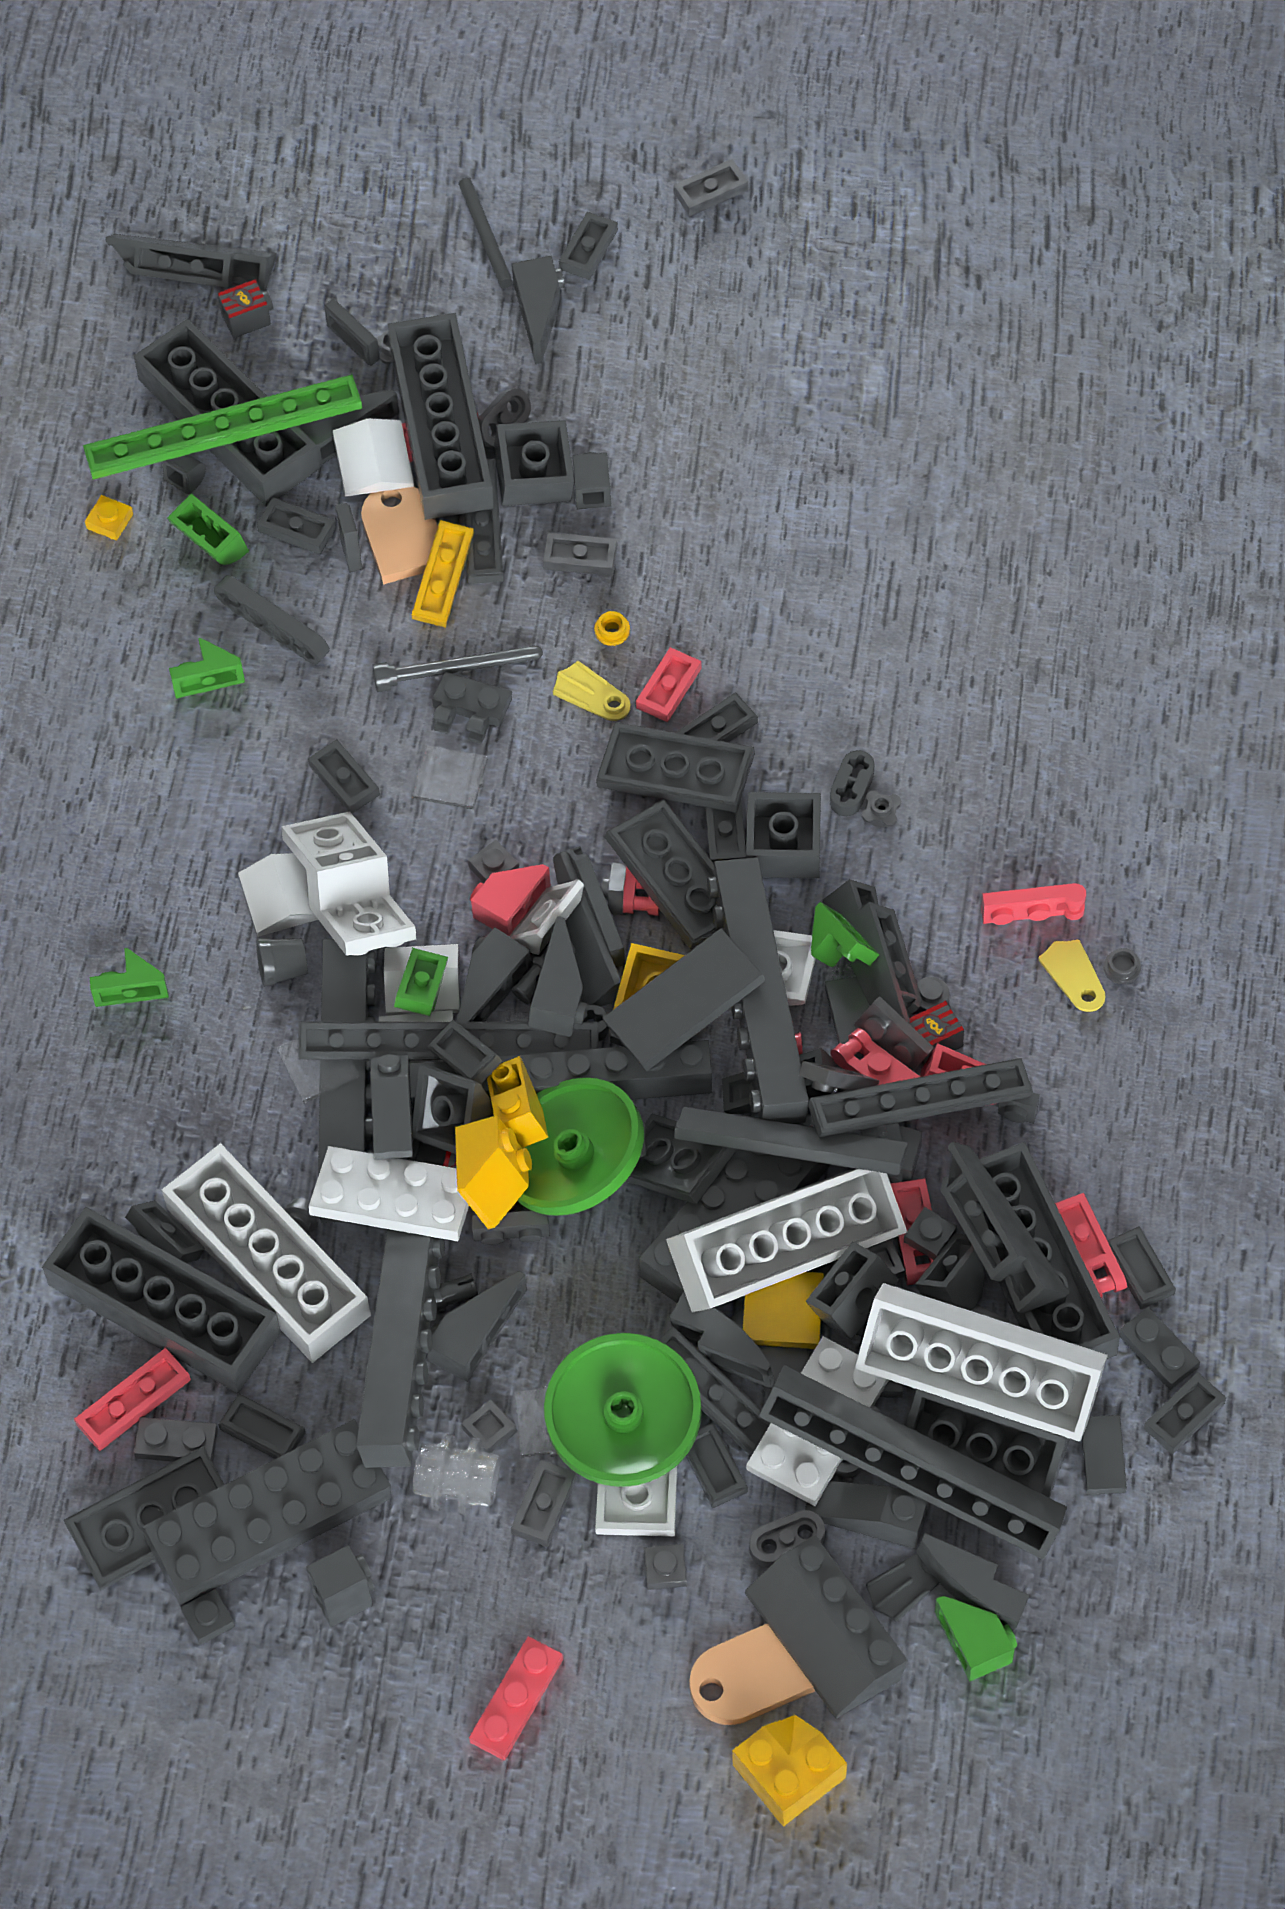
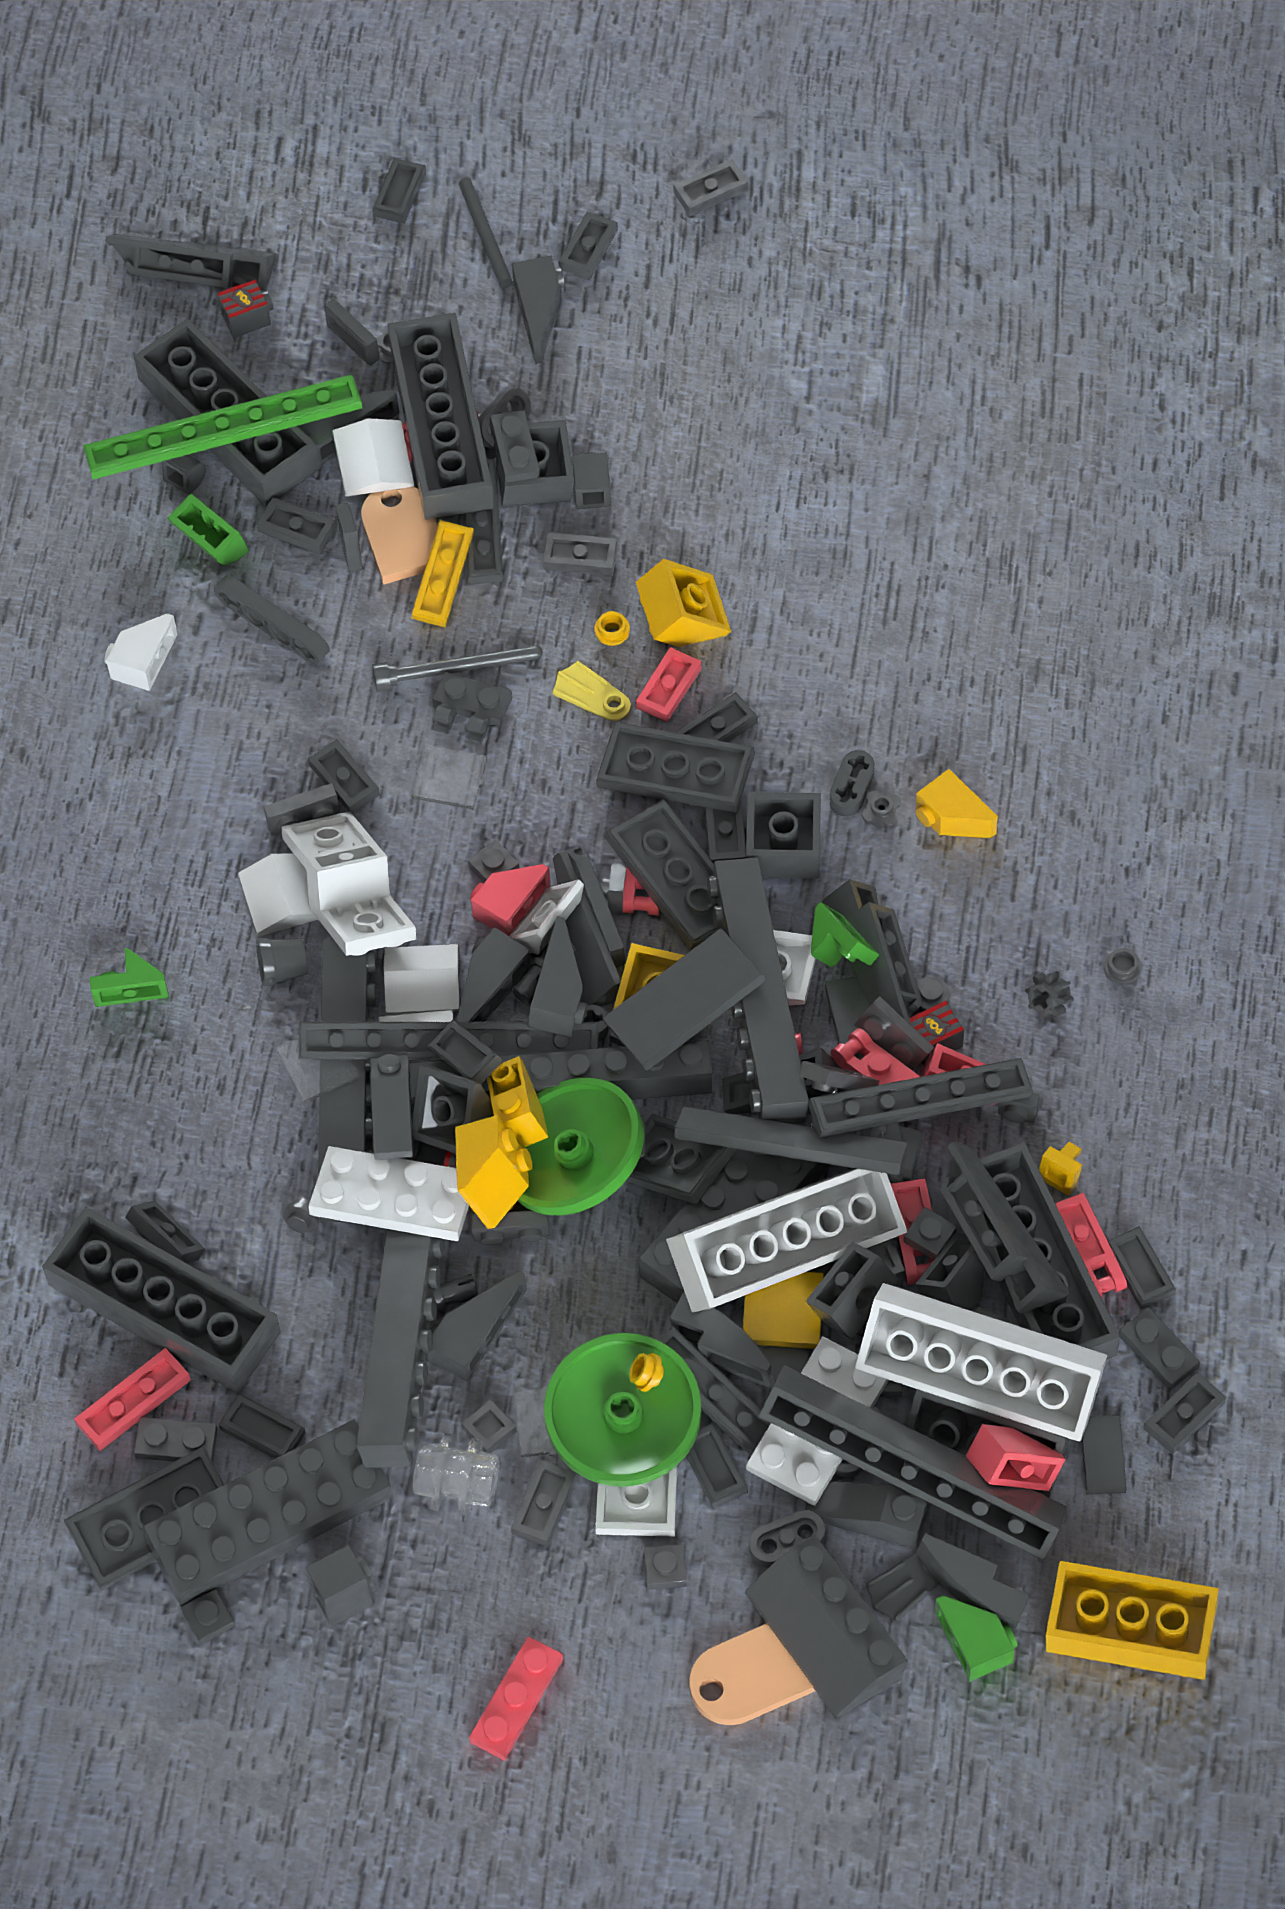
(109, 517): yellow plate -> none
(141, 651): none -> white slope
(215, 671): bright green slope -> none
(266, 1252): white brick -> none
(302, 807): none -> flat silver plate
(399, 190): none -> dark grey tile
(421, 982): bright green slope -> none
(514, 446): none -> dark grey plate
(646, 1371): none -> yellow plate
(682, 604): none -> yellow slope
(789, 1766): yellow slope -> none
(954, 809): none -> yellow slope
(1013, 1459): none -> coral slope
(1034, 904): coral plate -> none
(1049, 994): none -> dark grey gear
(1061, 1167): none -> yellow tile
(1073, 973): light yellow piece -> none
(1132, 1620): none -> yellow brick

